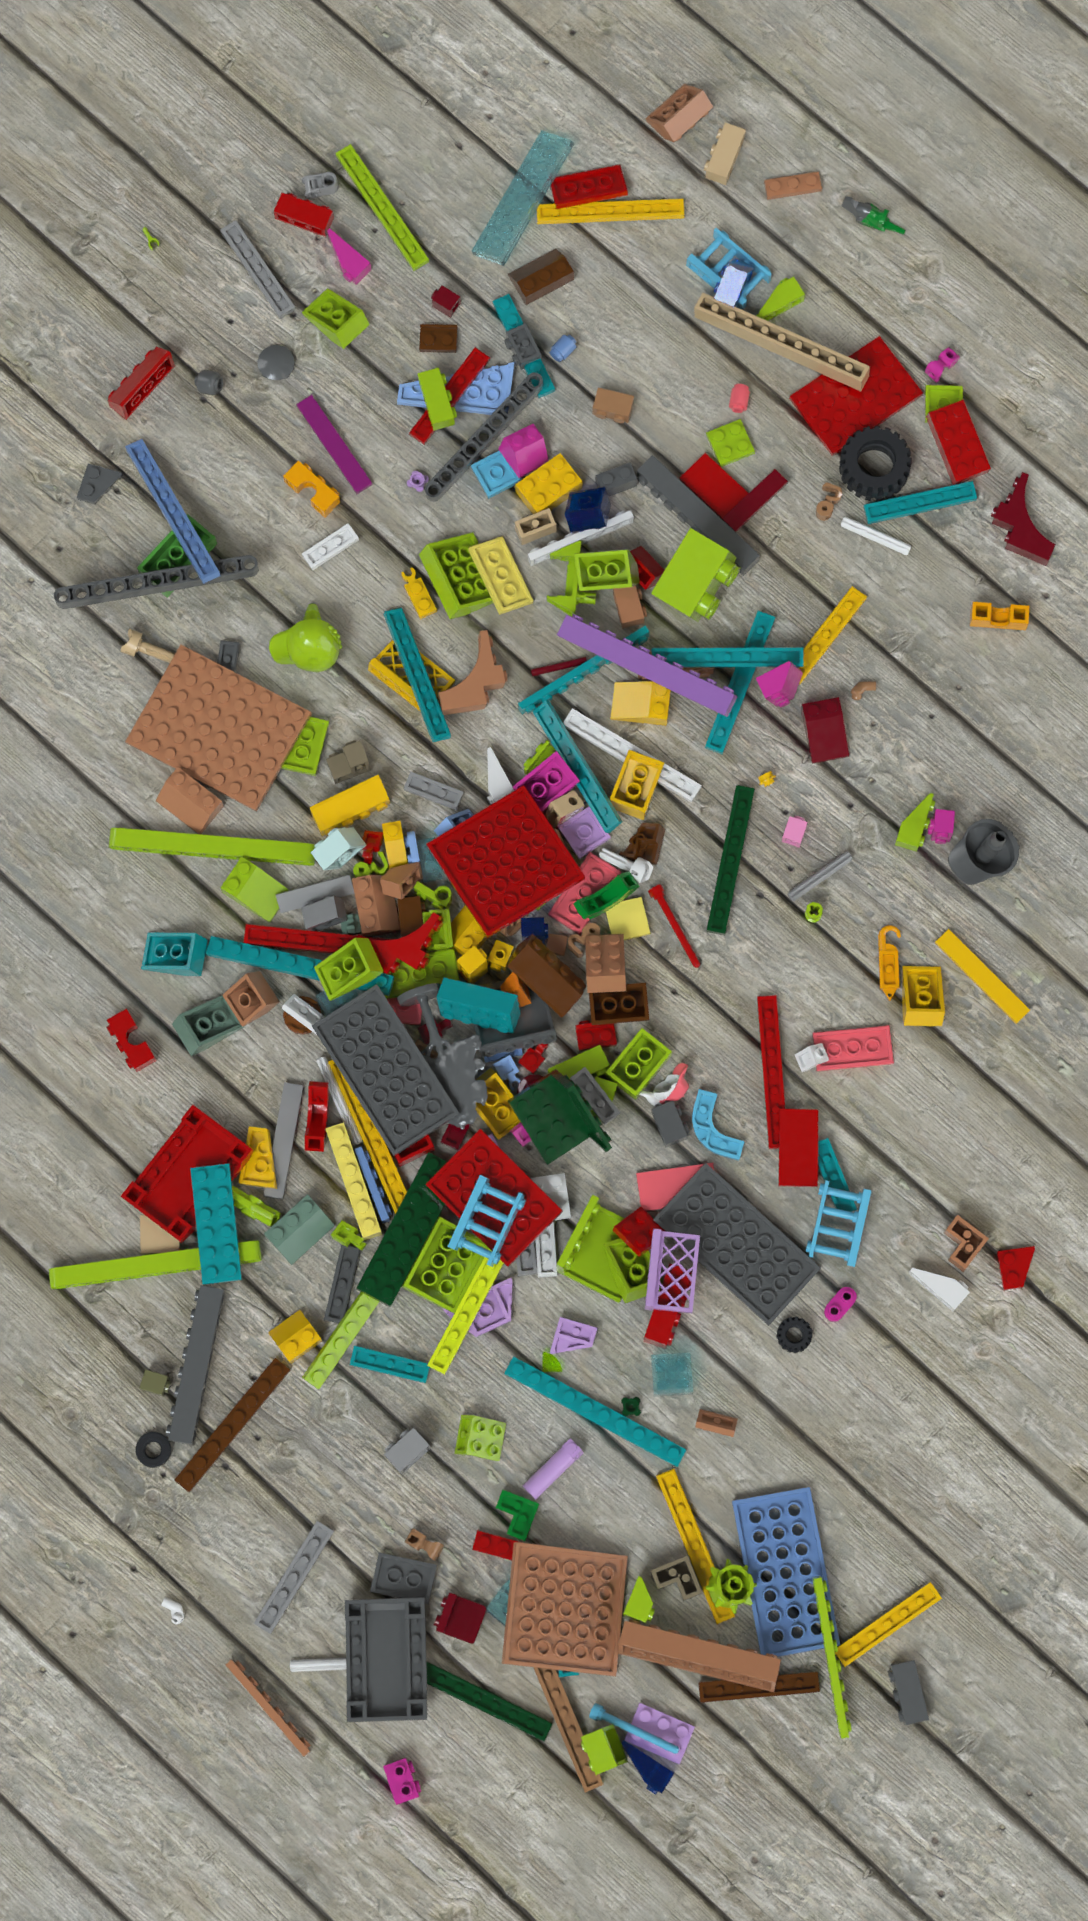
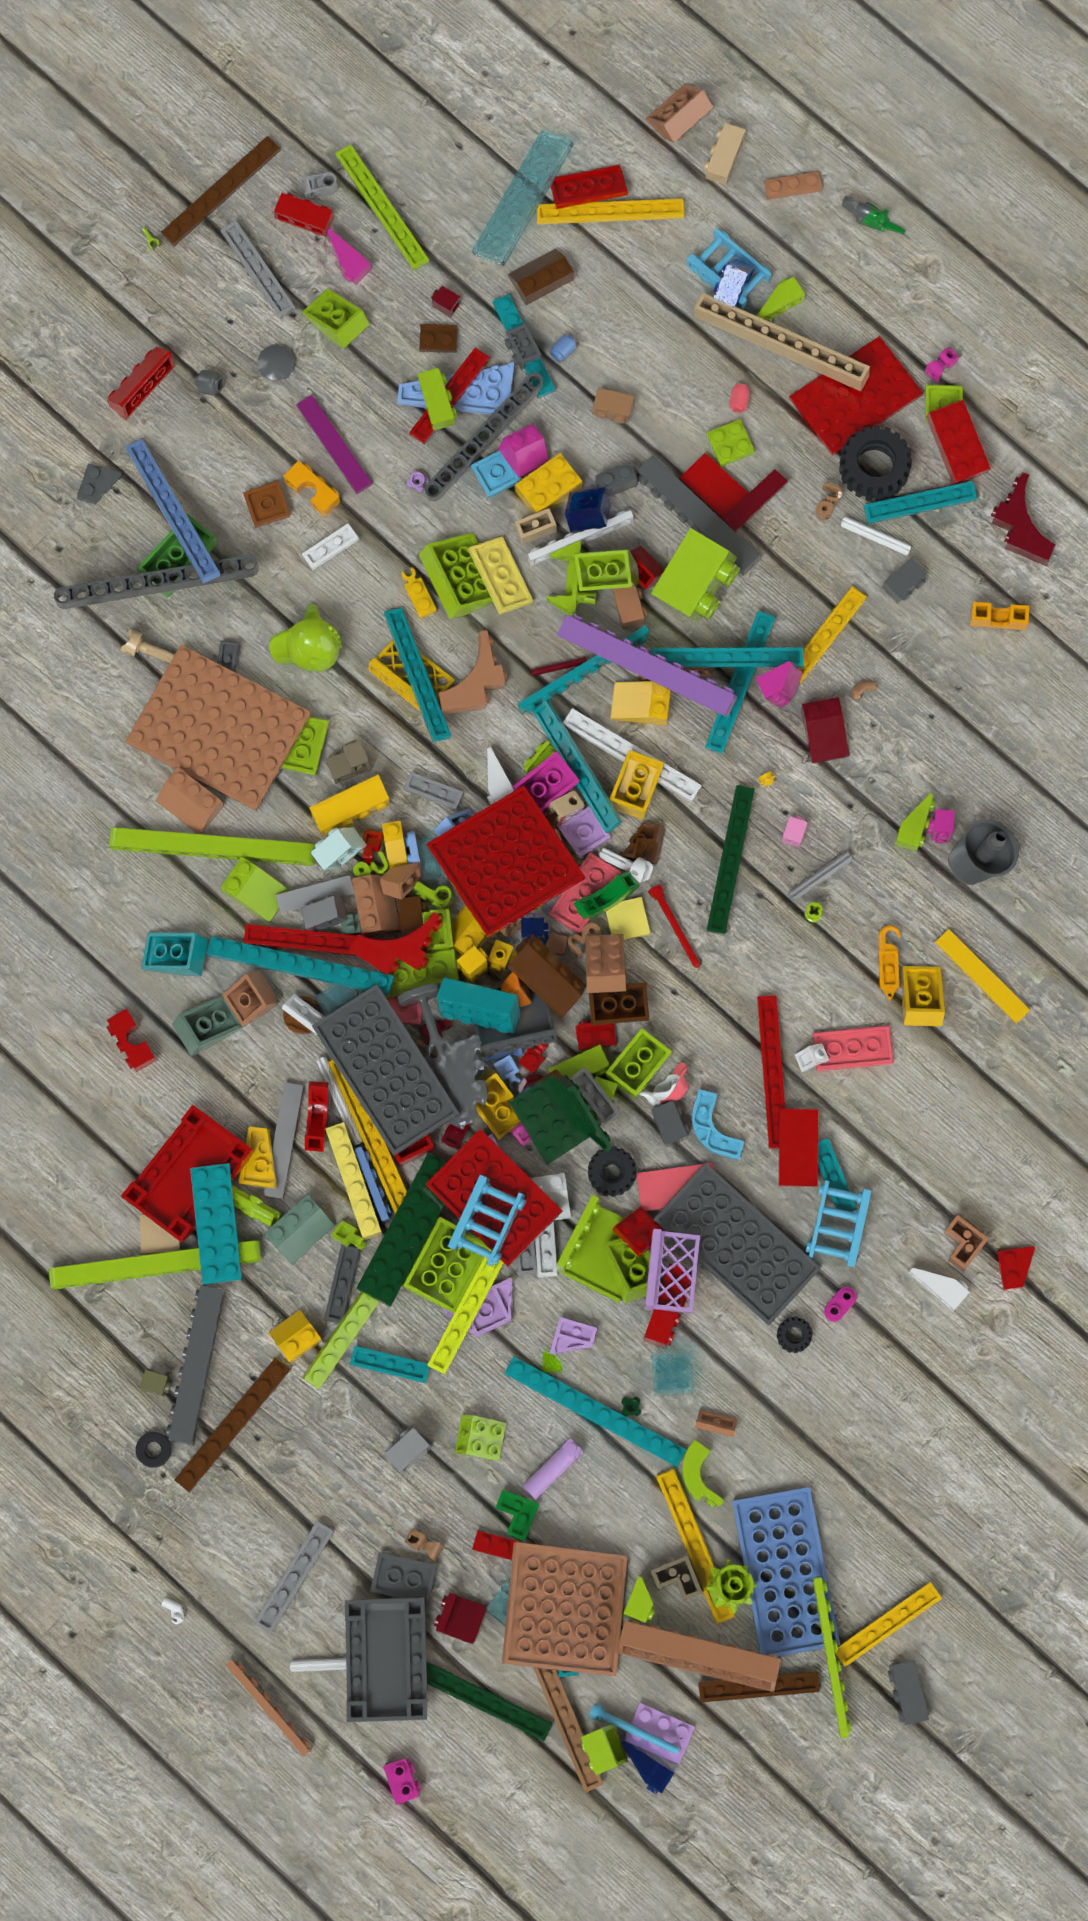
(220, 191): none -> reddish brown plate
(266, 504): none -> dark orange plate
(348, 968): lime slope -> none
(612, 1157): none -> black tyre
(691, 1475): none -> lime arch
(904, 581): none -> dark grey brick

